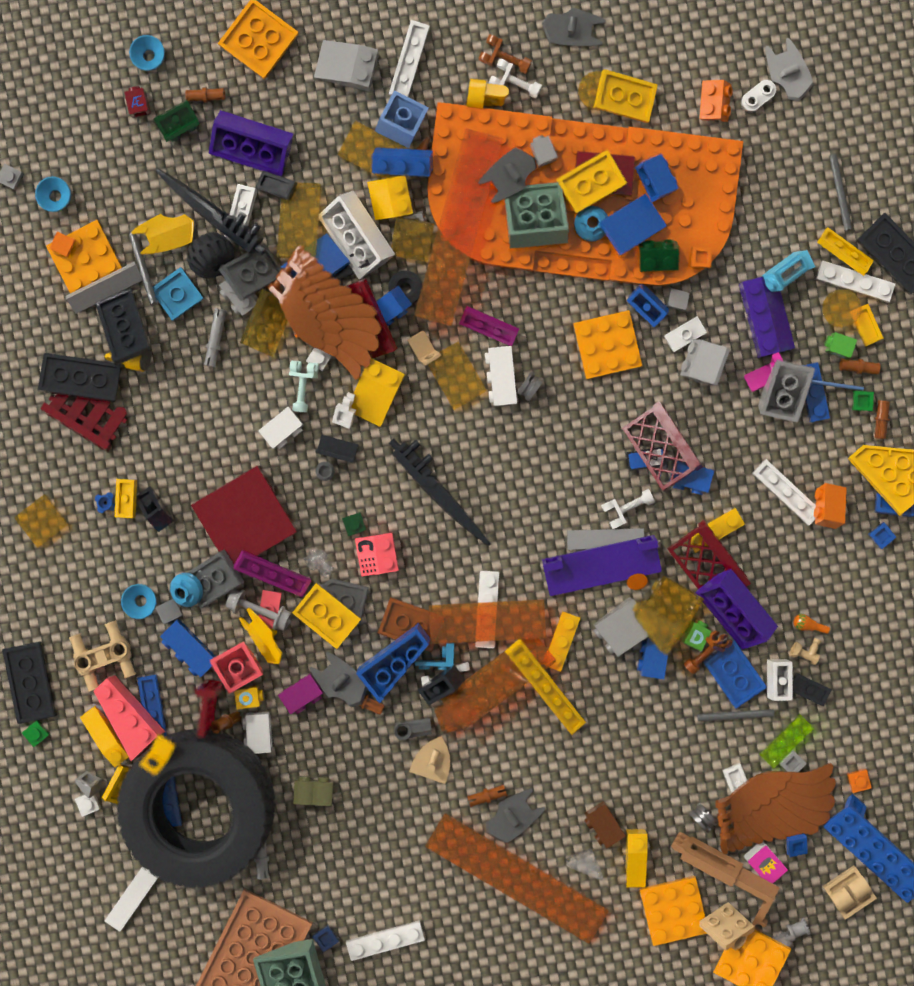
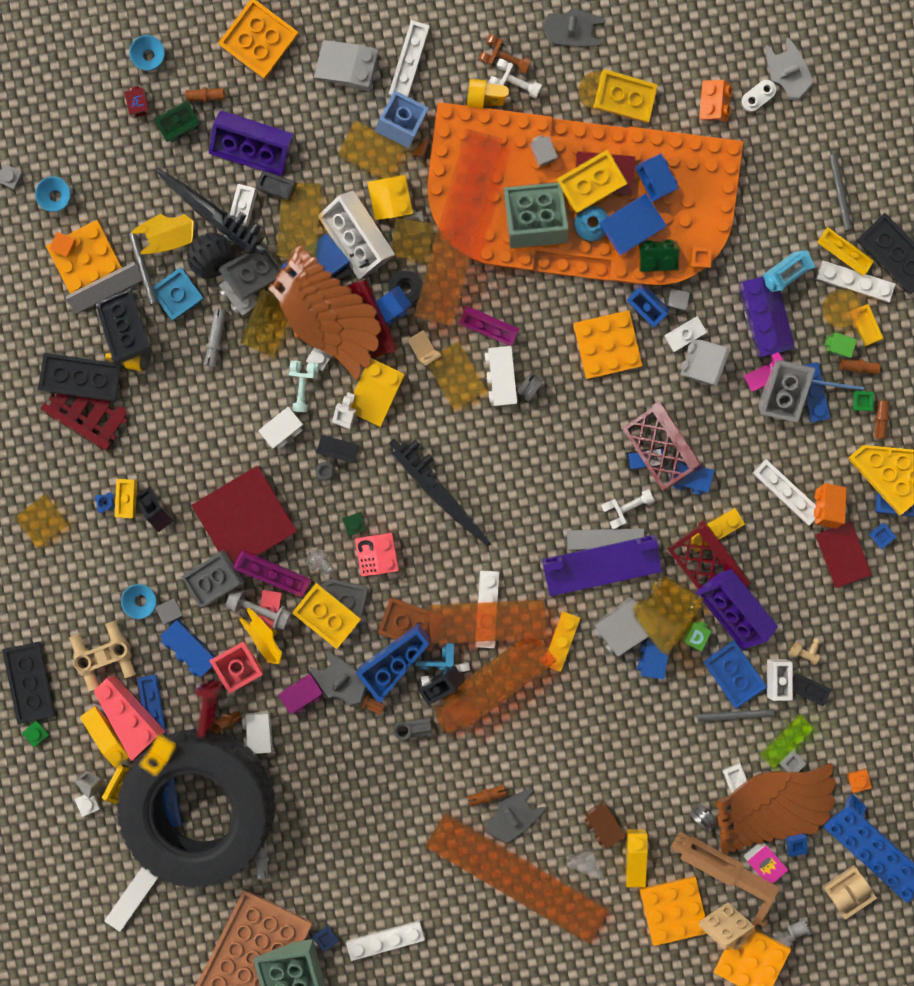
(191, 586): dark azure piece -> none
(248, 697): yellow brick -> none
(313, 792): olive brick -> none
(402, 161): blue brick -> none
(432, 761): tan shield -> none
(509, 173): dark grey shield -> none
(545, 686): yellow tile -> none
(637, 581): orange sticker -> none
(693, 664): dark orange bar -> none
(803, 623): orange piece -> none
(843, 554): none -> dark red tile

